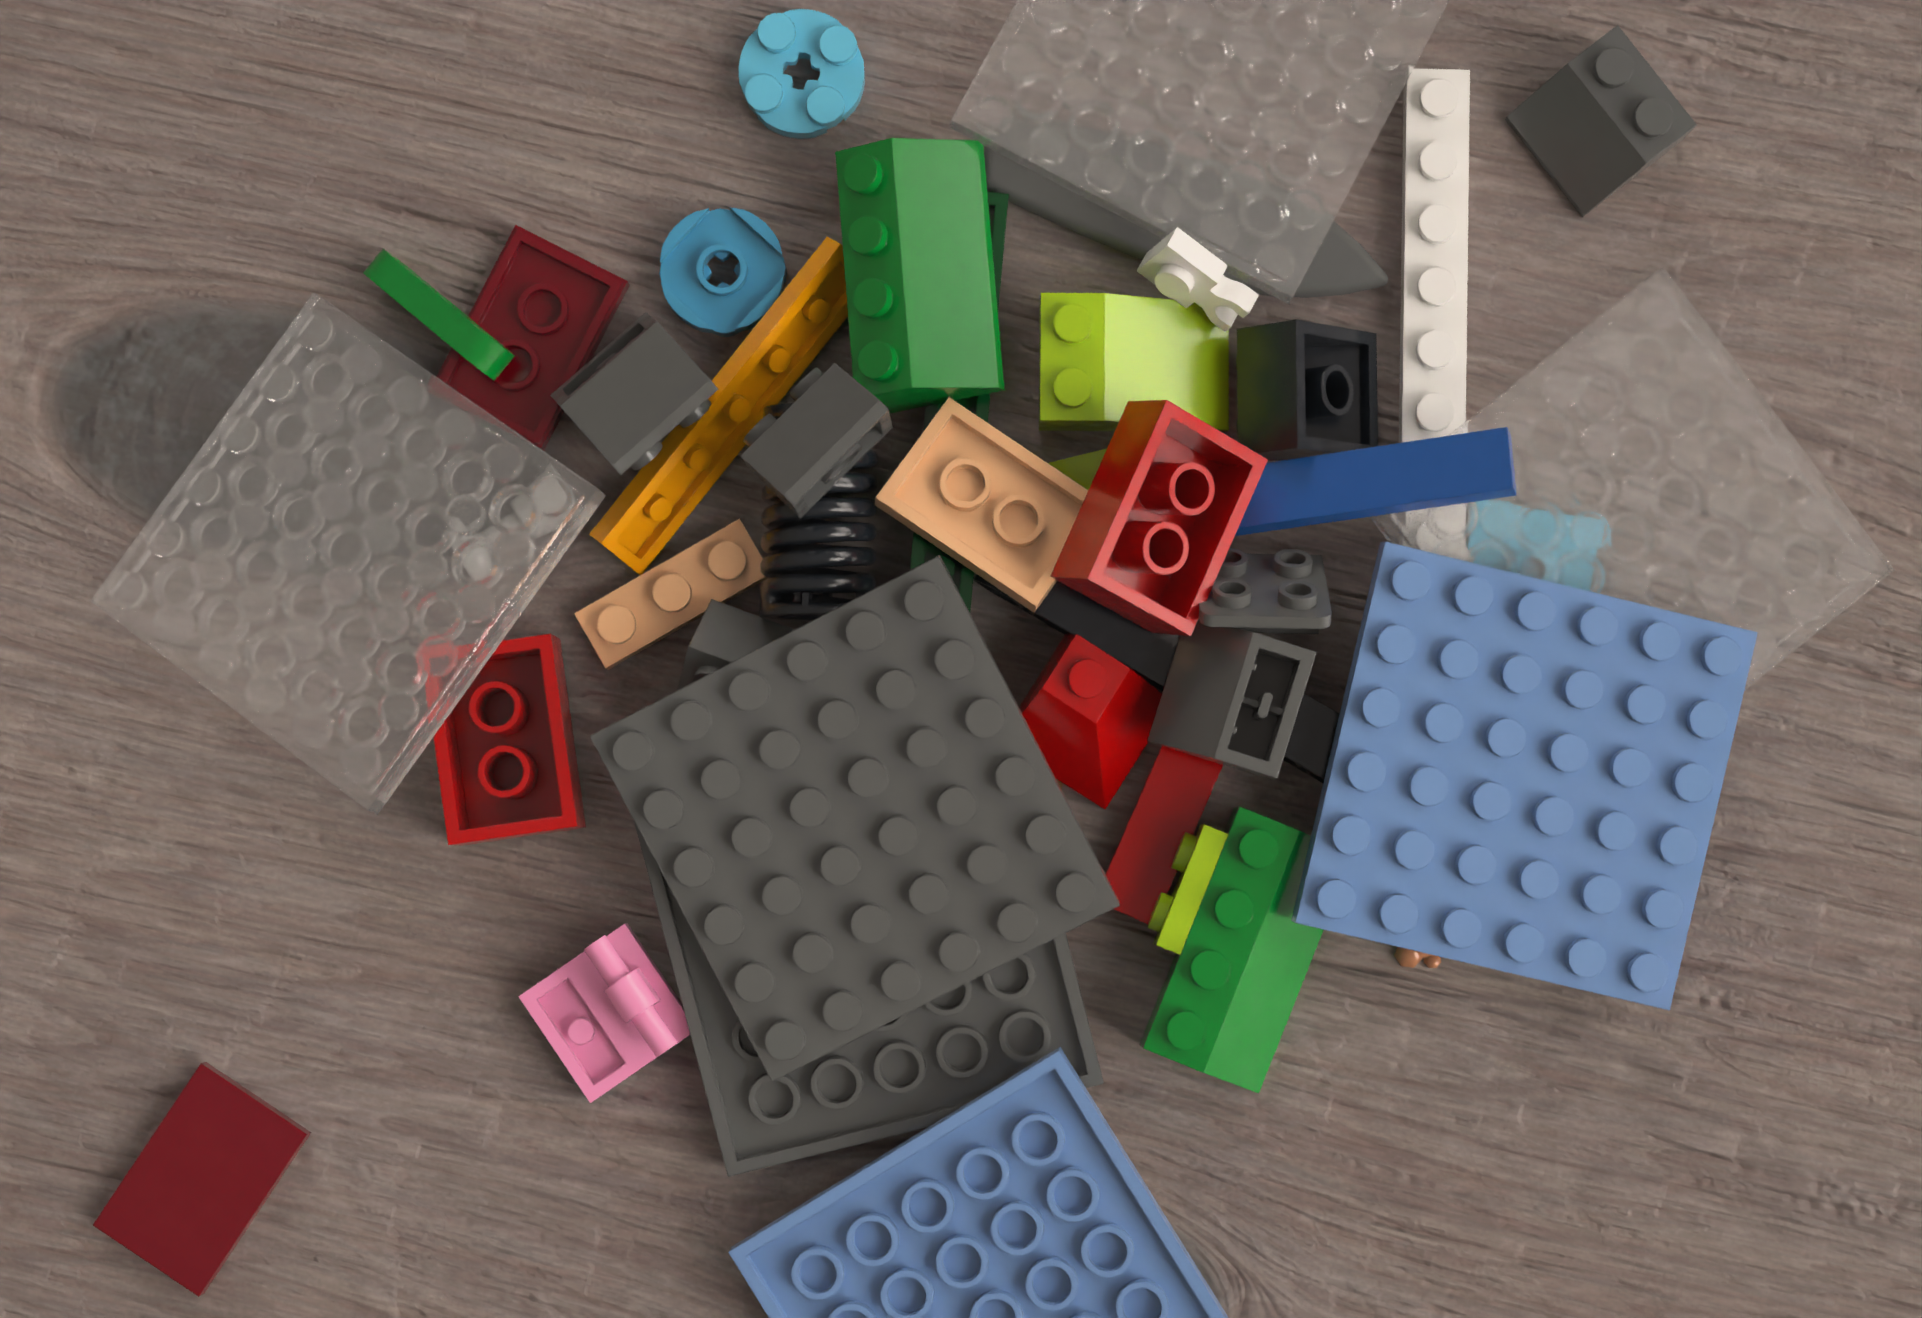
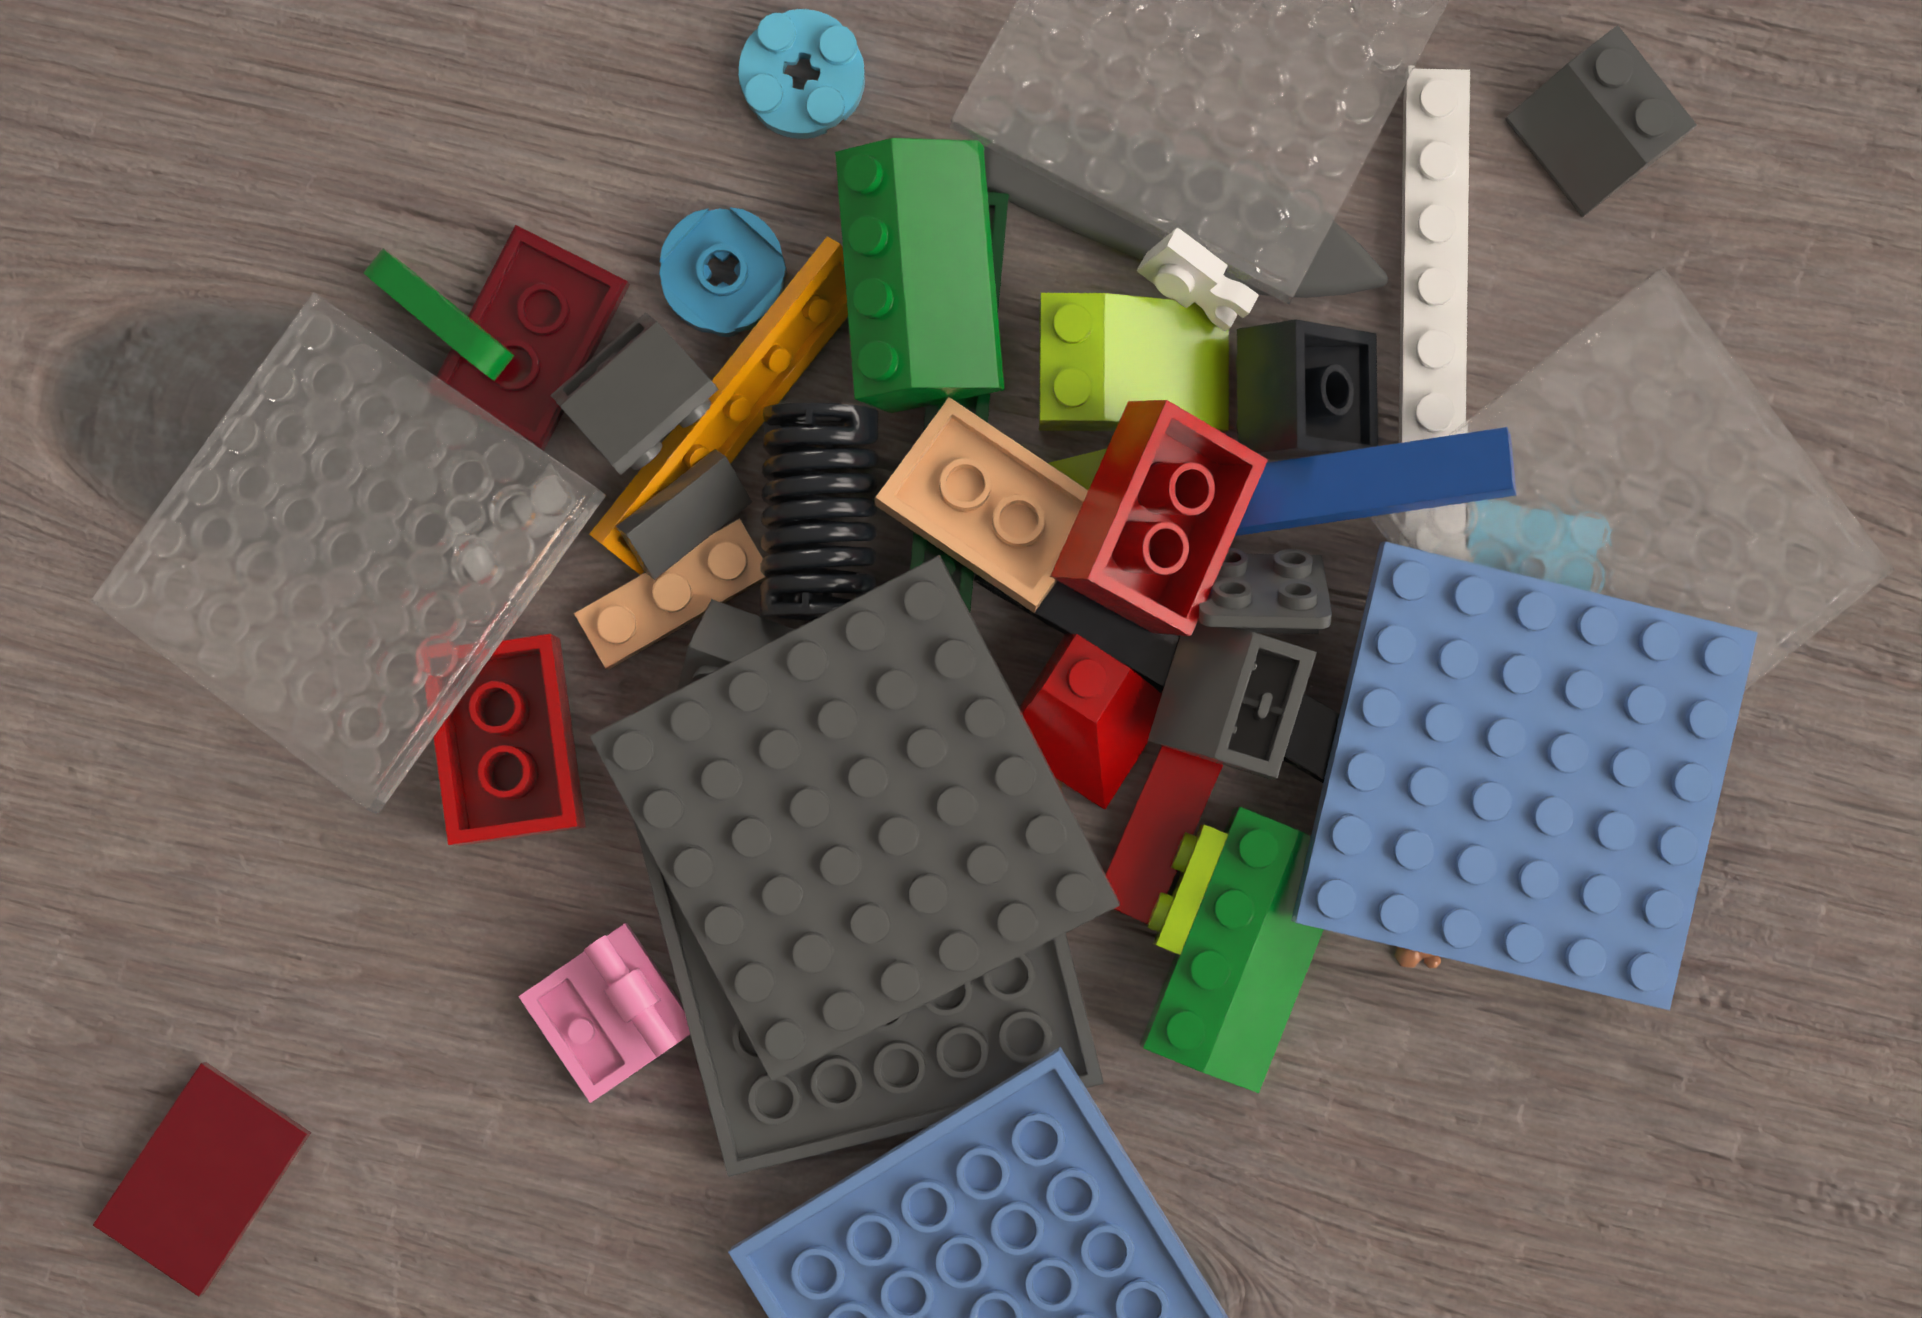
(684, 514): none -> dark grey tile
(815, 437): dark grey slope -> none

